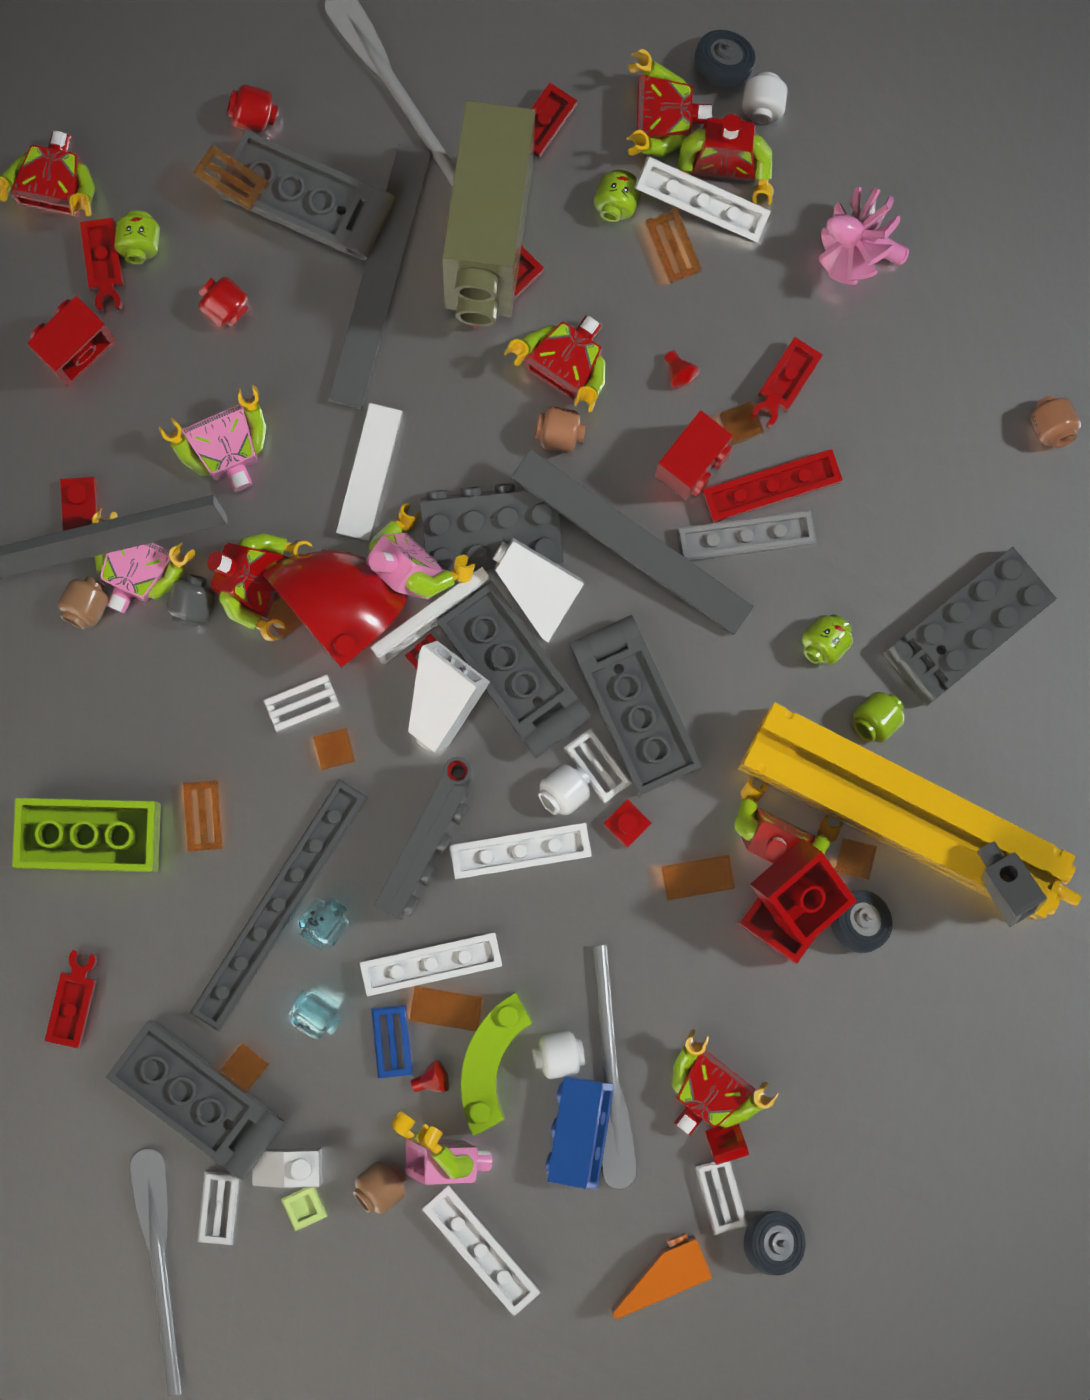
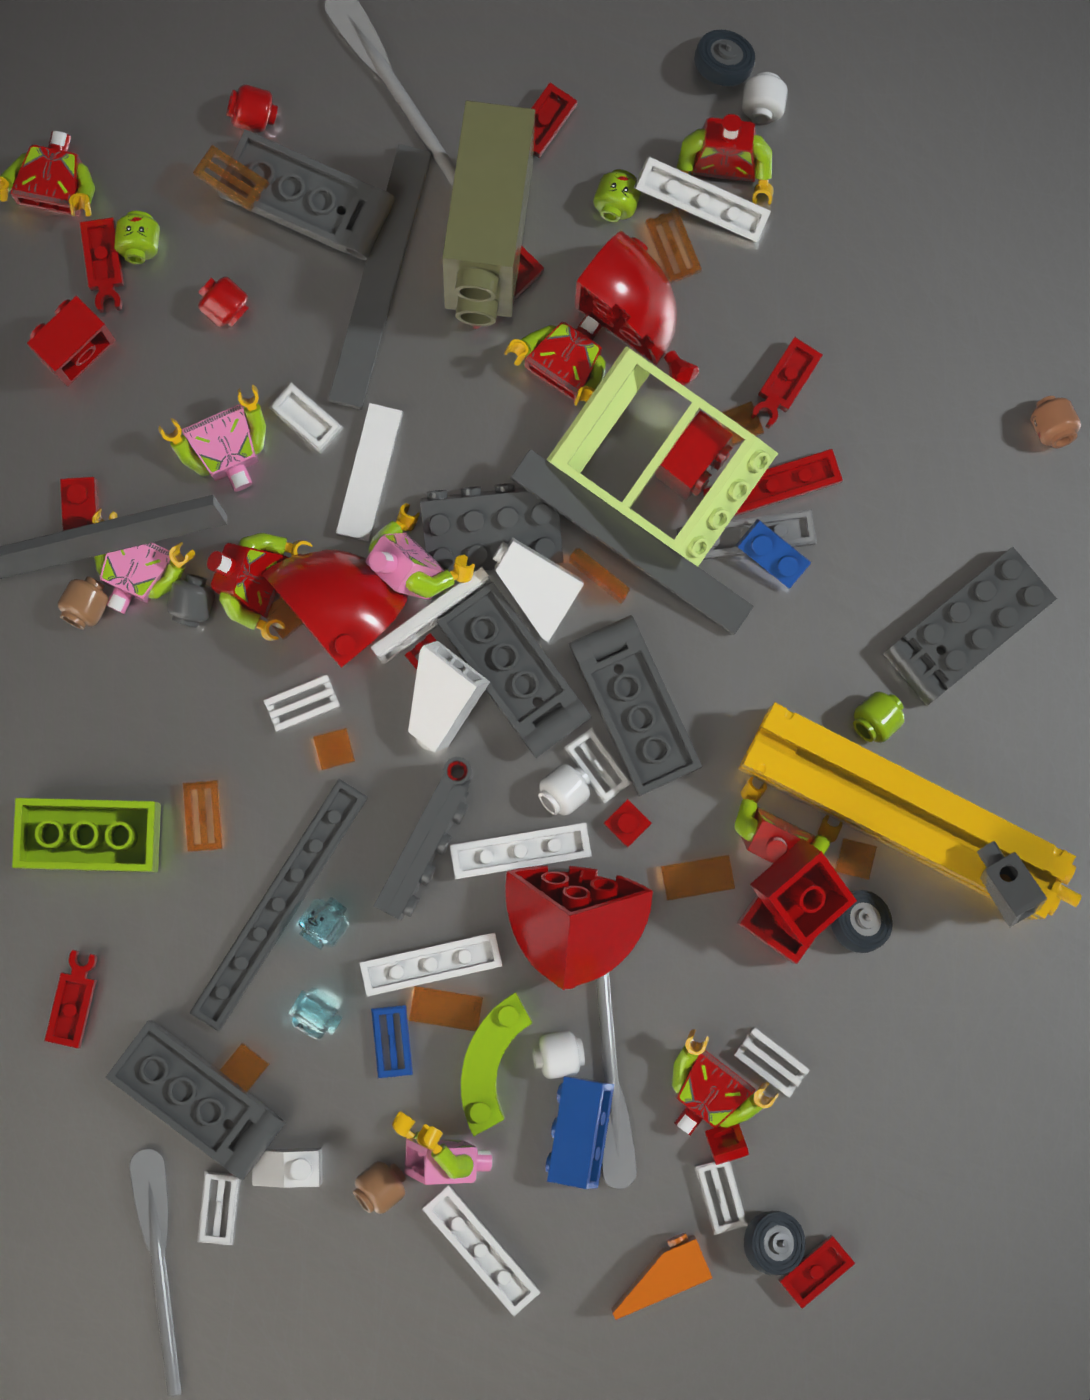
(304, 1207): yellowish green tile -> none
(305, 418): none -> white tile
(433, 1078): red rock -> none
(559, 429): nougat head -> none
(575, 921): none -> red brick
(599, 575): none -> clear orange tile
(600, 416): none -> yellowish green window
(629, 296): none -> red brick
(663, 108): torso -> none
(773, 553): none -> blue plate
(795, 1079): none -> white tile
(817, 1271): none -> red plate
(827, 639): lime head -> none
(857, 242): bright pink piece -> none

